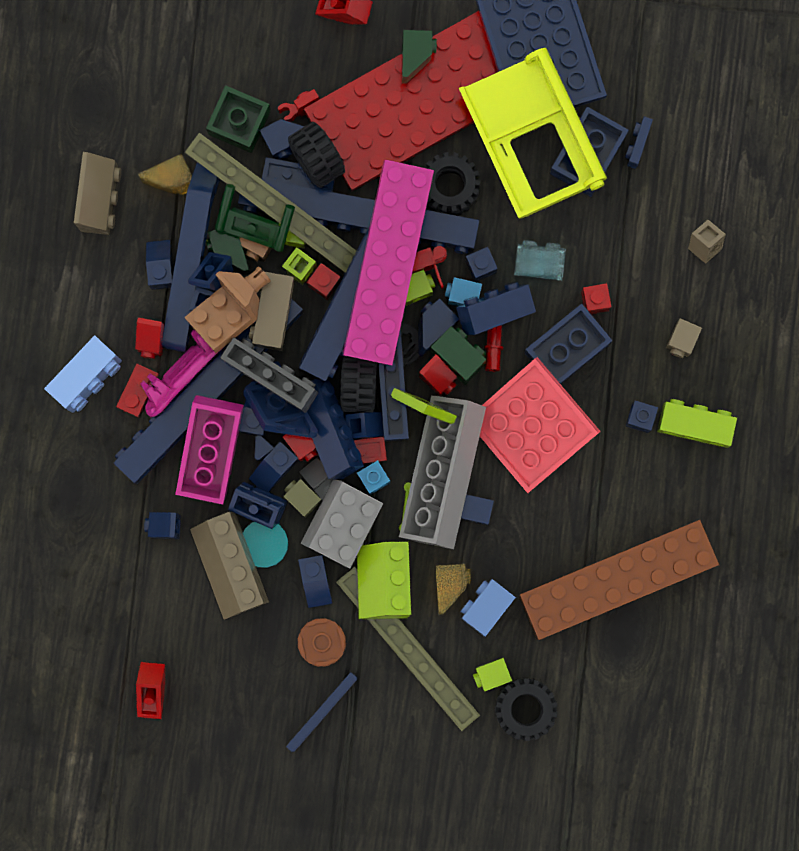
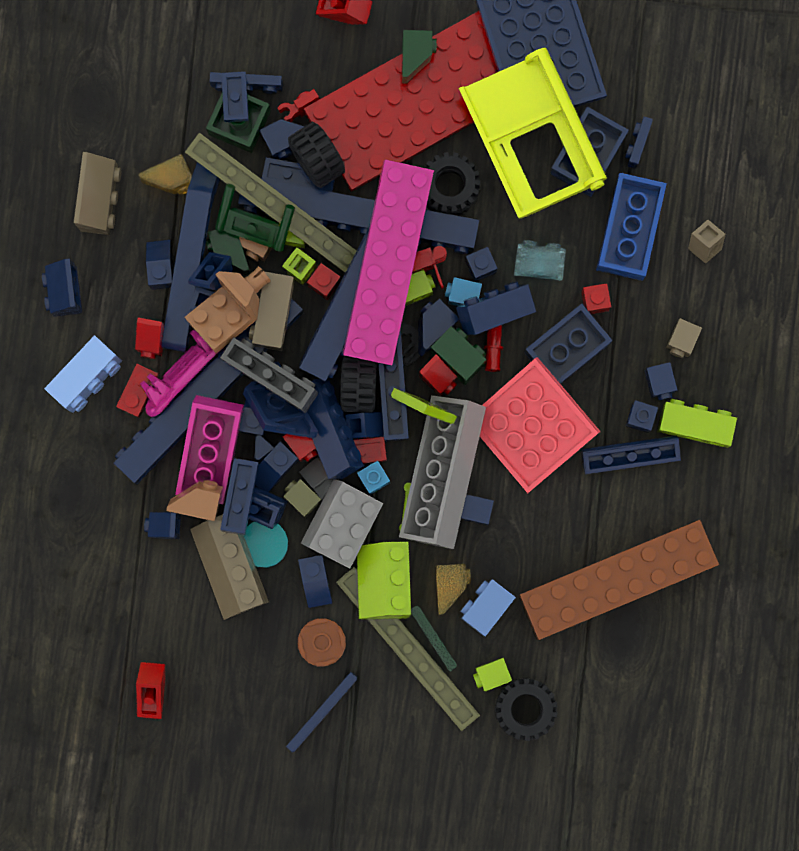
(62, 288): none -> dark blue slope
(198, 501): none -> medium nougat slope
(235, 96): none -> dark blue plate
(239, 496): none -> dark blue plate
(268, 83): none -> dark blue plate
(433, 638): none -> clear green tile
(631, 226): none -> blue brick
(631, 454): none -> dark blue brick
(661, 381): none -> dark blue brick

